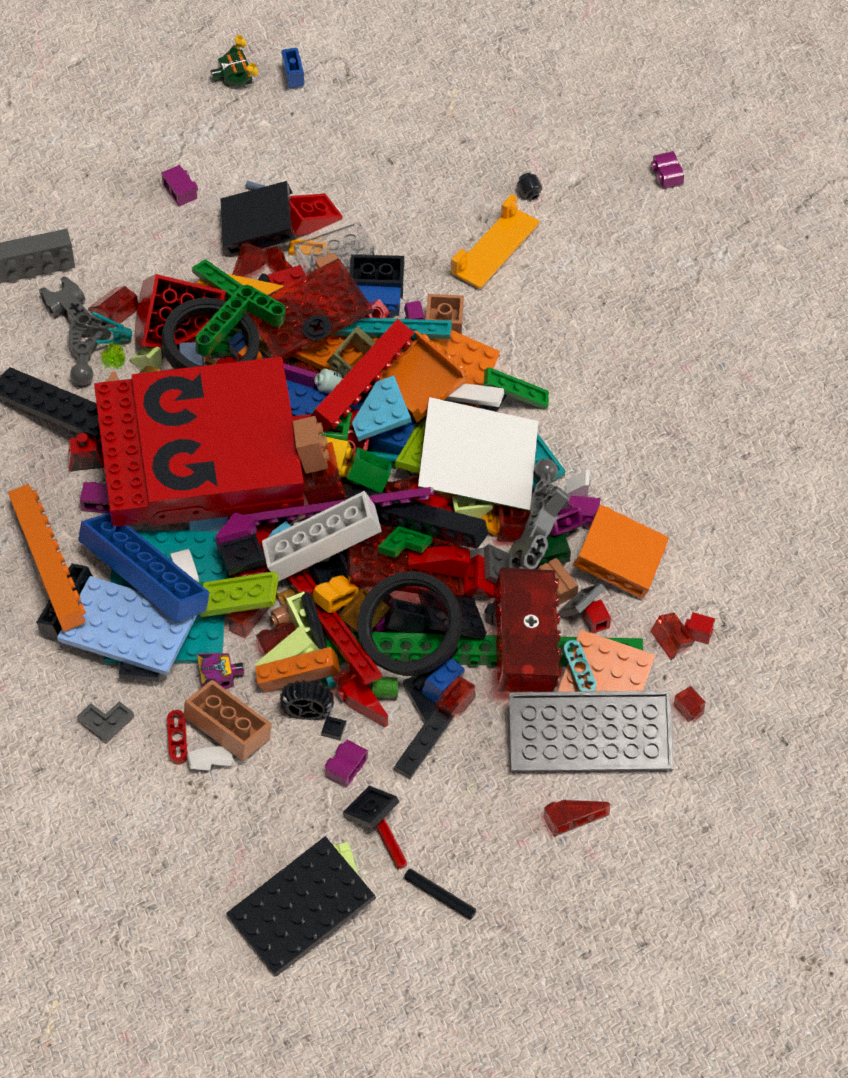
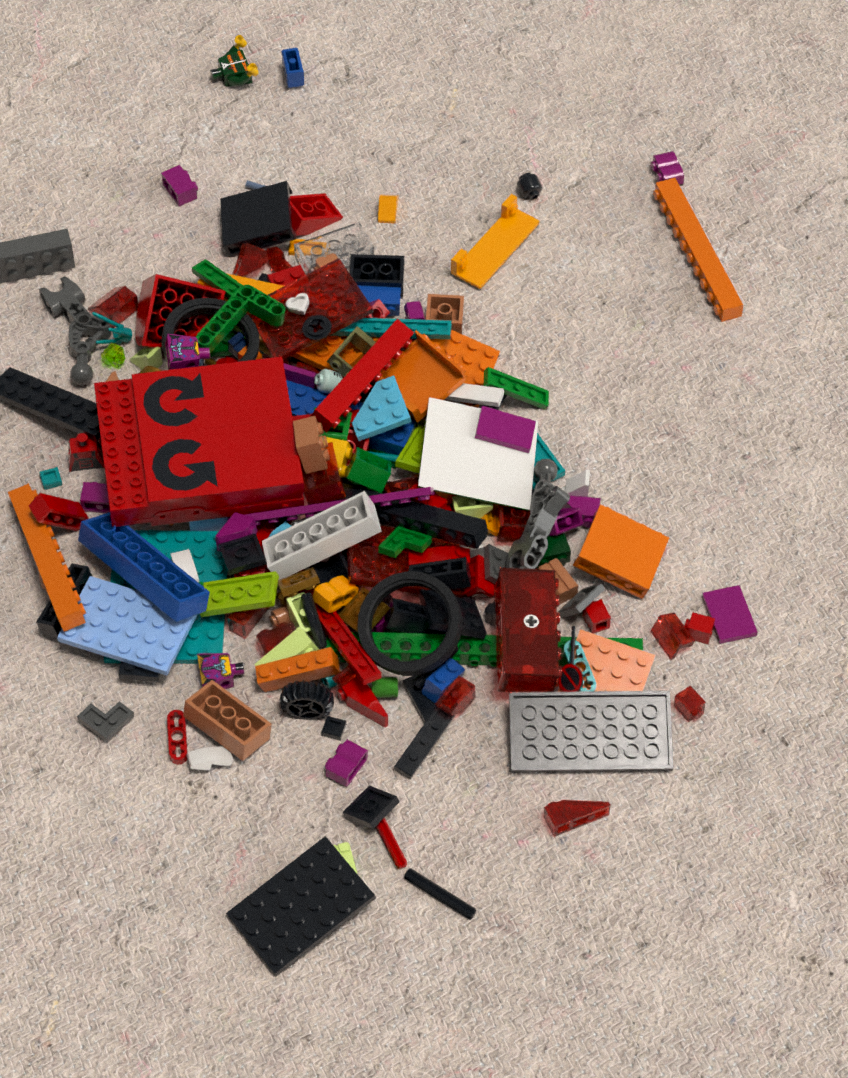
(50, 478): none -> teal tile
(58, 511): none -> red brick
(184, 351): none -> magenta torso
(298, 304): none -> white tile
(303, 580): none -> pearl gold plate
(387, 208): none -> light orange slope
(452, 572): none -> black slope
(505, 429): none -> magenta tile
(571, 674): none -> piece
(698, 250): none -> orange brick
(731, 614): none -> magenta tile

